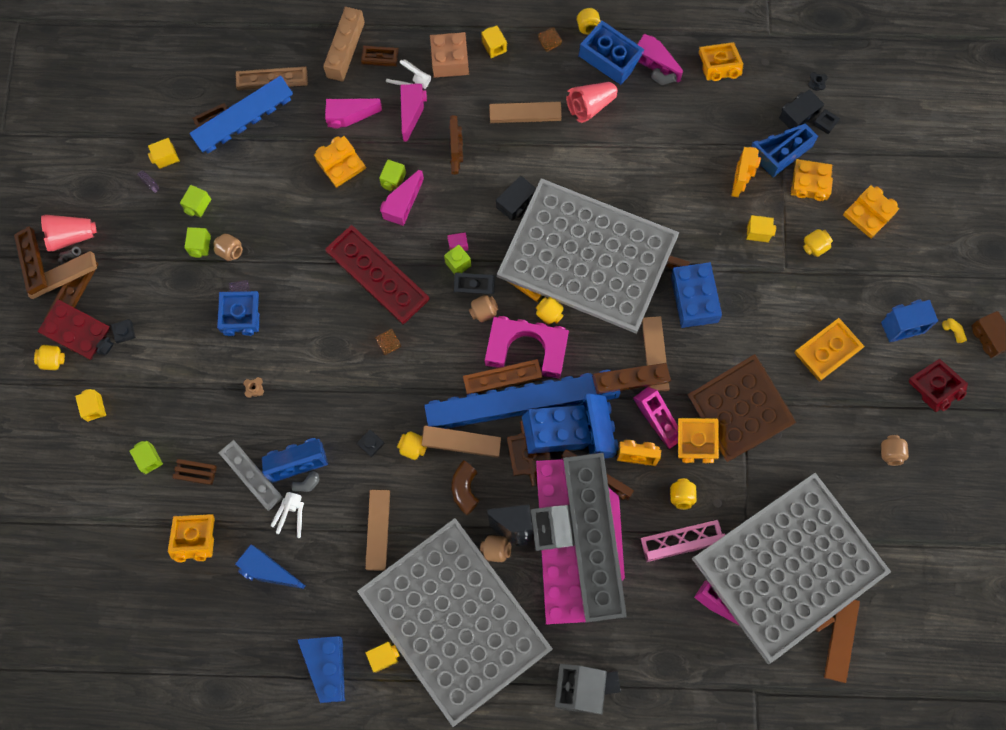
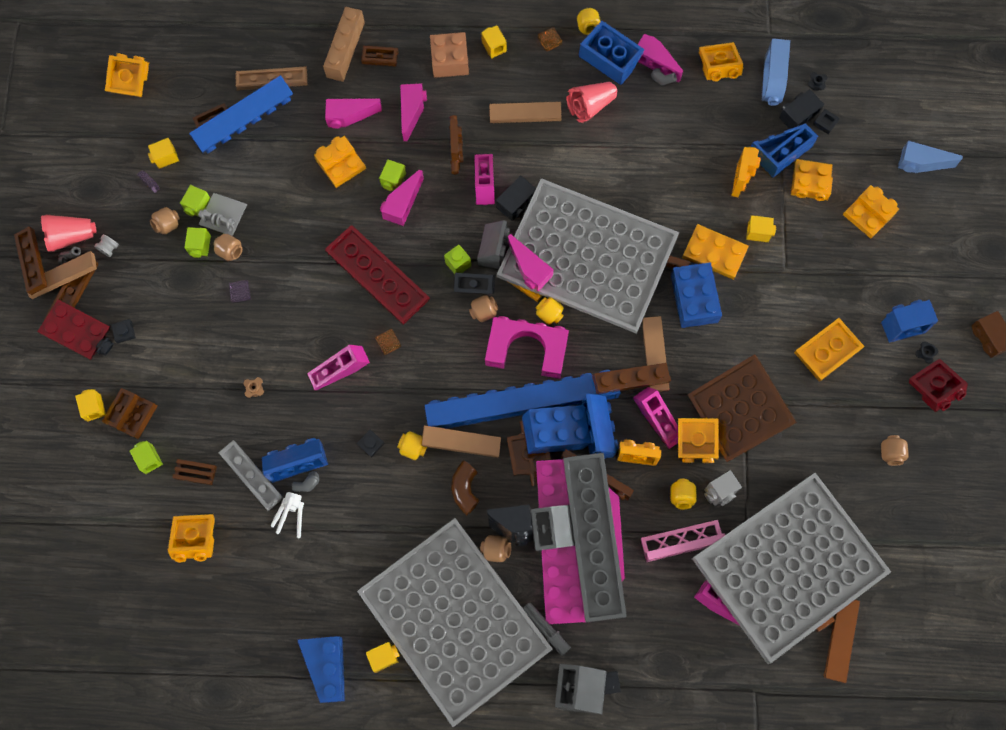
(49, 357): yellow head -> none
(106, 245): none -> light grey wheel
(126, 75): none -> light orange plate
(129, 413): none -> reddish brown slope
(164, 220): none -> medium nougat head
(222, 214): none -> light grey hinge
(238, 313): blue plate -> none
(261, 567): blue slope -> none
(338, 366): none -> dark pink slope
(378, 530): medium nougat tile -> none
(419, 77): white plant -> none
(458, 239): dark pink slope -> none
(484, 179): none -> dark pink slope
(493, 244): none -> dark grey slope
(502, 377): dark orange plate -> none
(532, 268): none -> dark pink slope
(547, 630): none -> dark grey axle
(716, 248): none -> light orange plate
(722, 489): none -> light grey brick
(775, 71): none -> medium blue window
(817, 242): yellow head -> none
(923, 158): none -> medium blue slope
(932, 351): none -> black plate
(958, 330): yellow arm -> none

